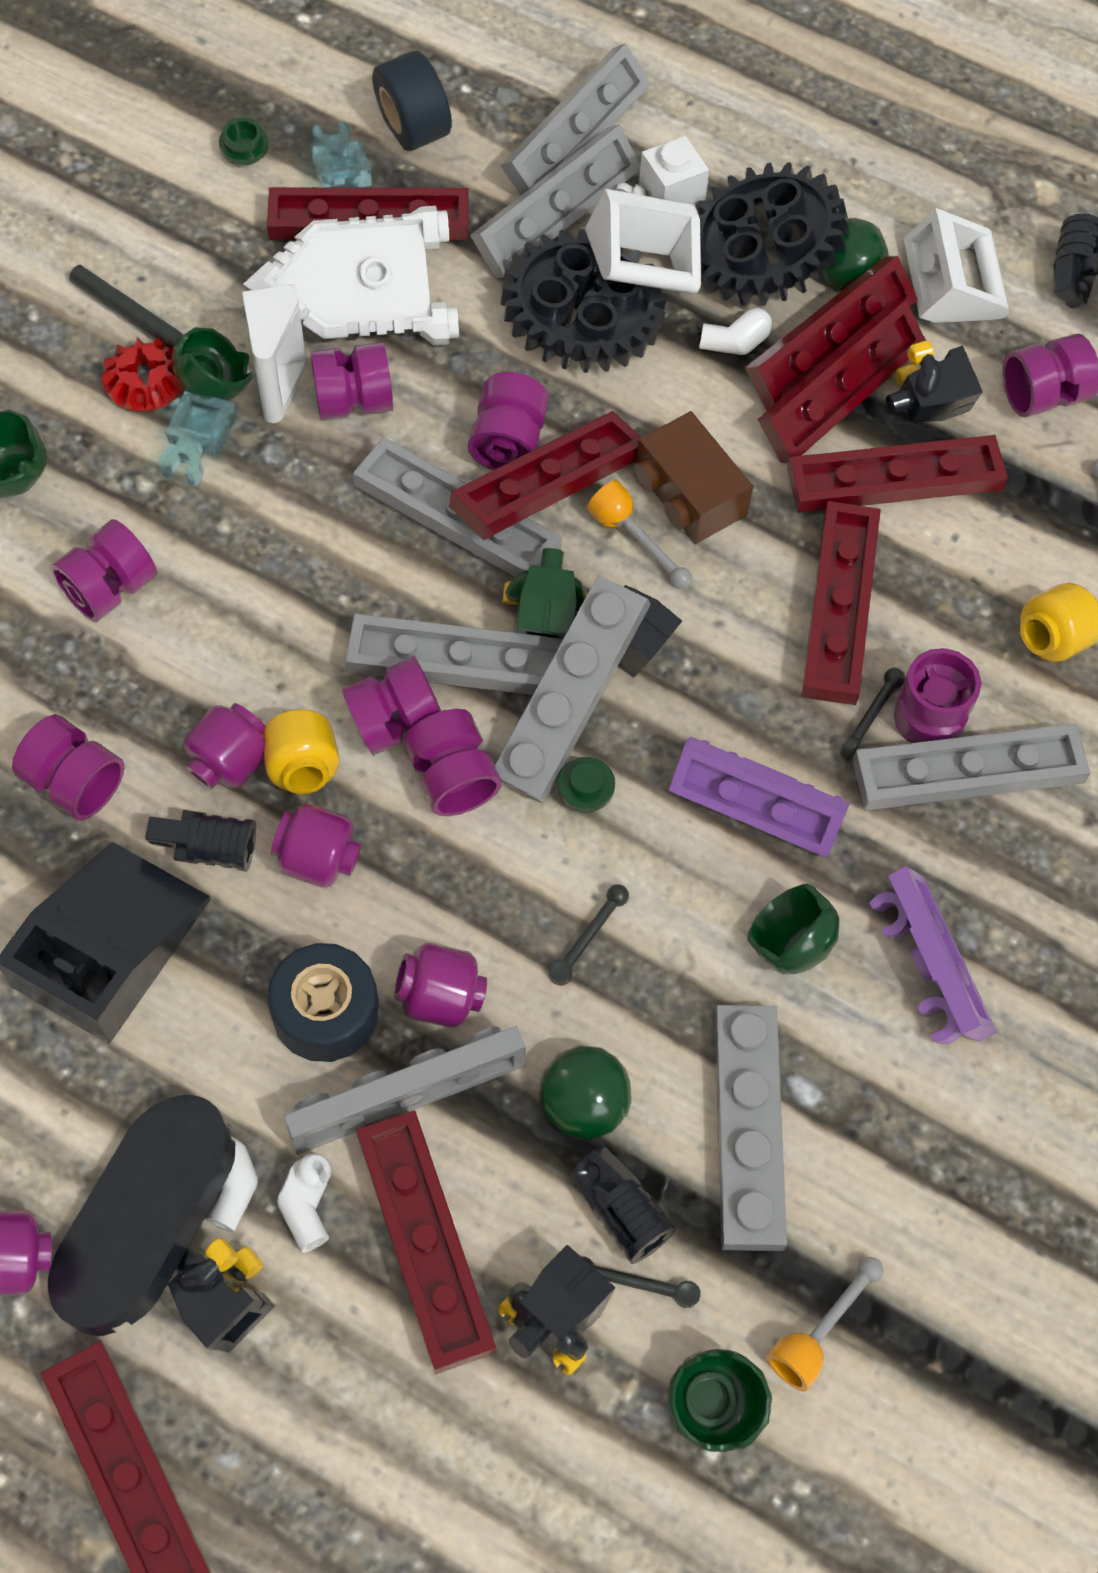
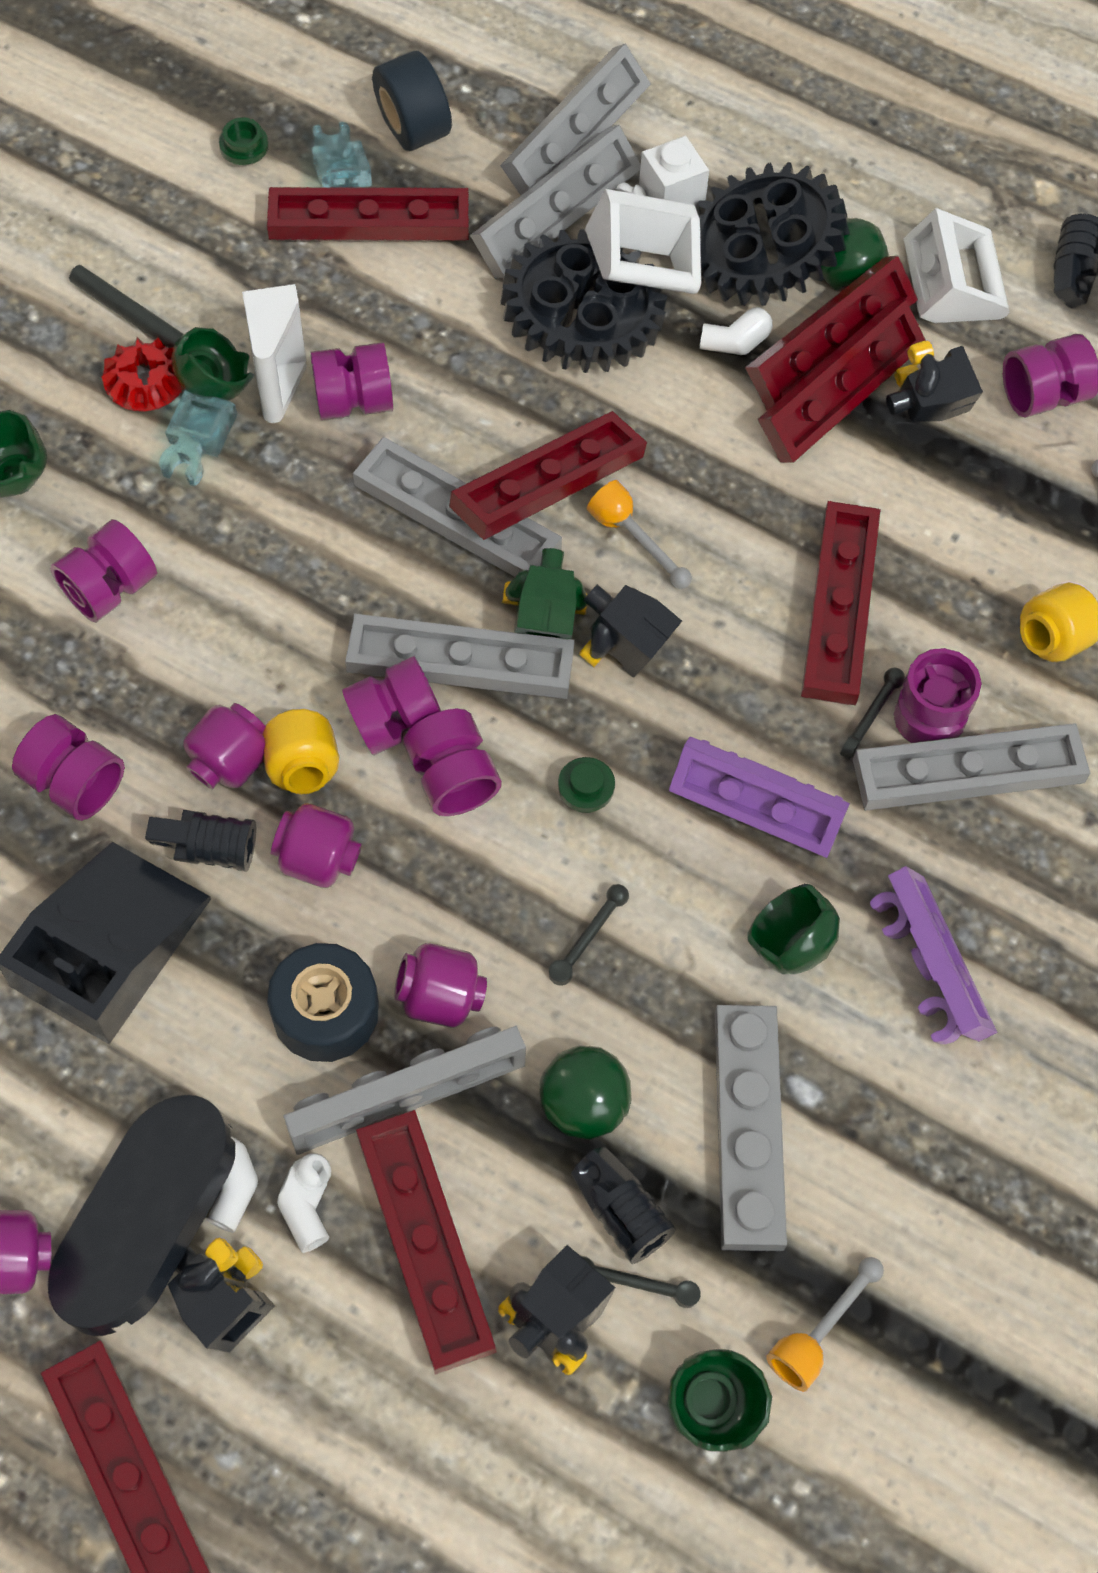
(365, 276): white shield -> none
(508, 419): magenta wheel -> none
(571, 688): light grey plate -> none
(692, 477): reddish brown brick -> none
(897, 473): dark red plate -> none

